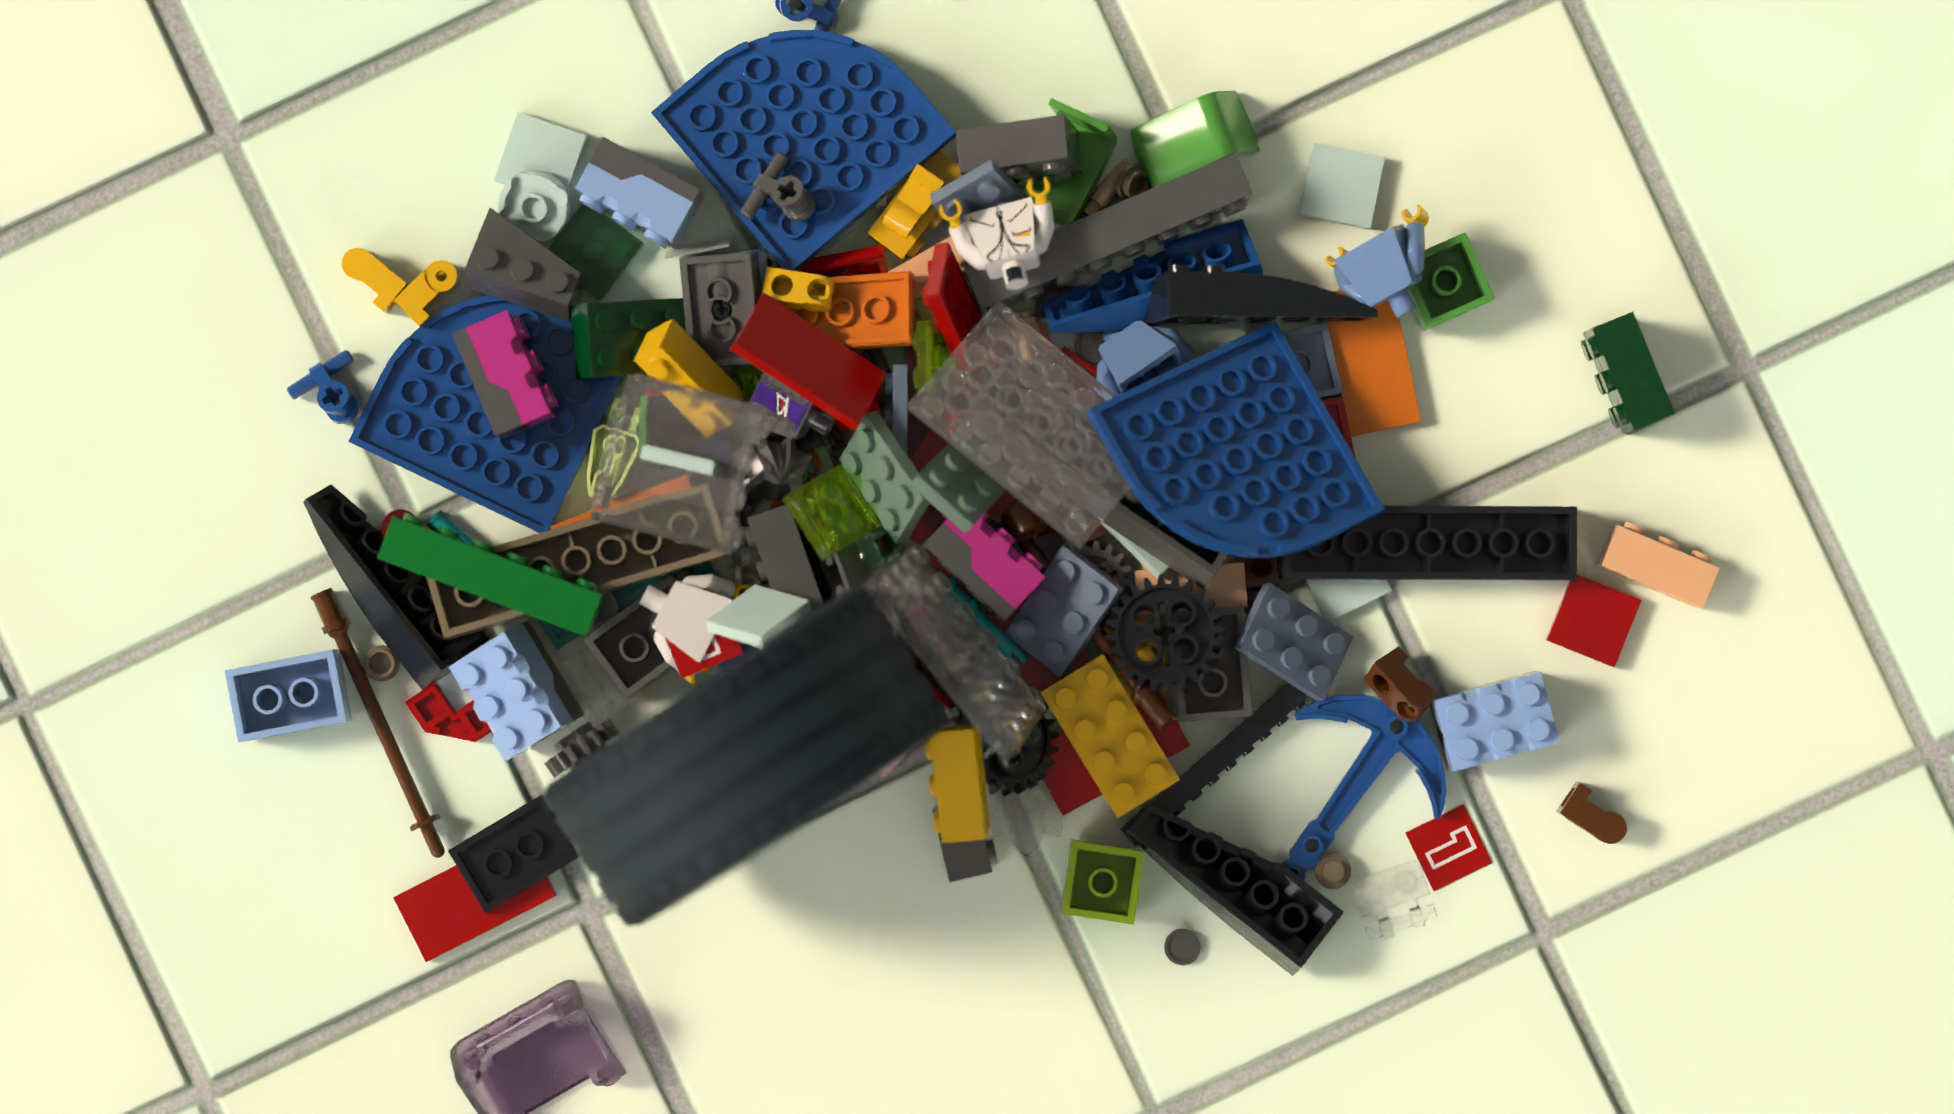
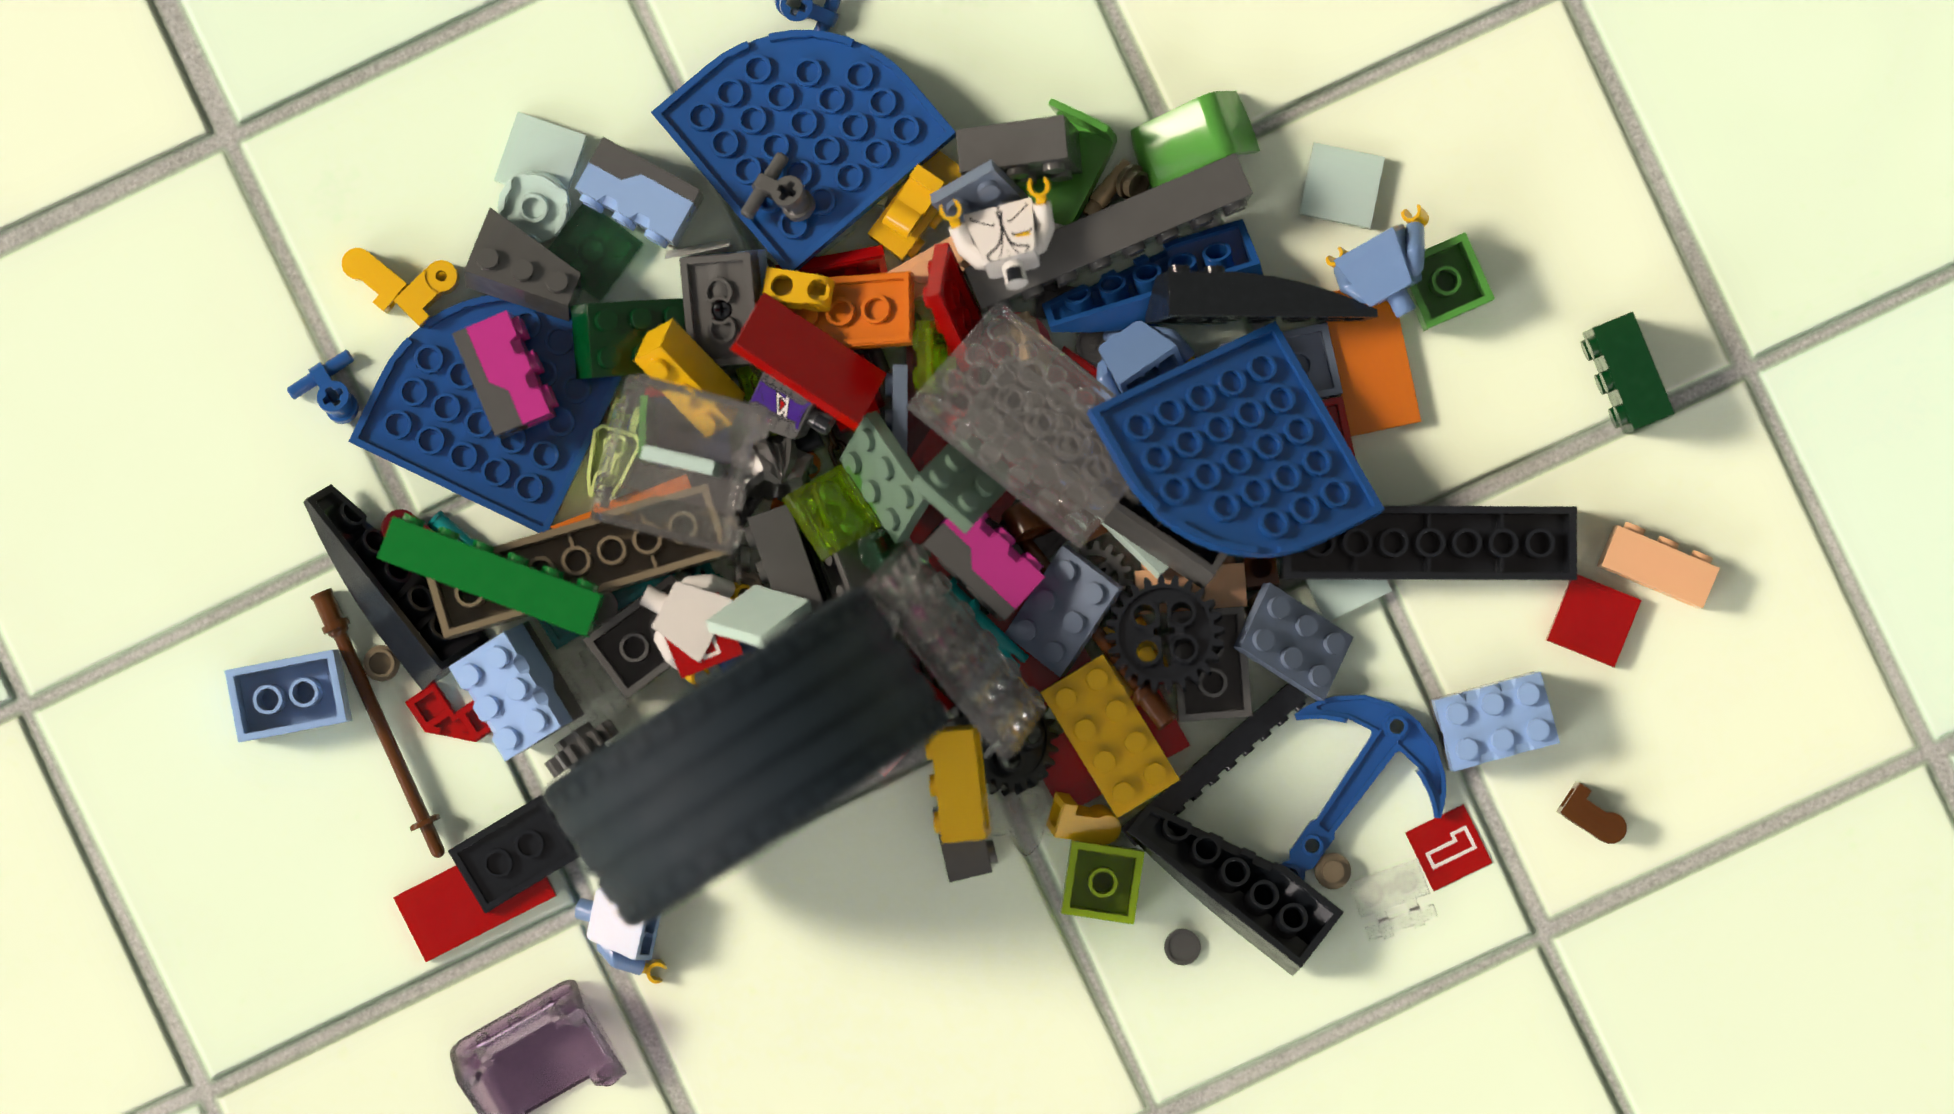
(620, 945): none -> torso
(1082, 823): none -> yellow leg
(1399, 686): reddish brown leg -> none

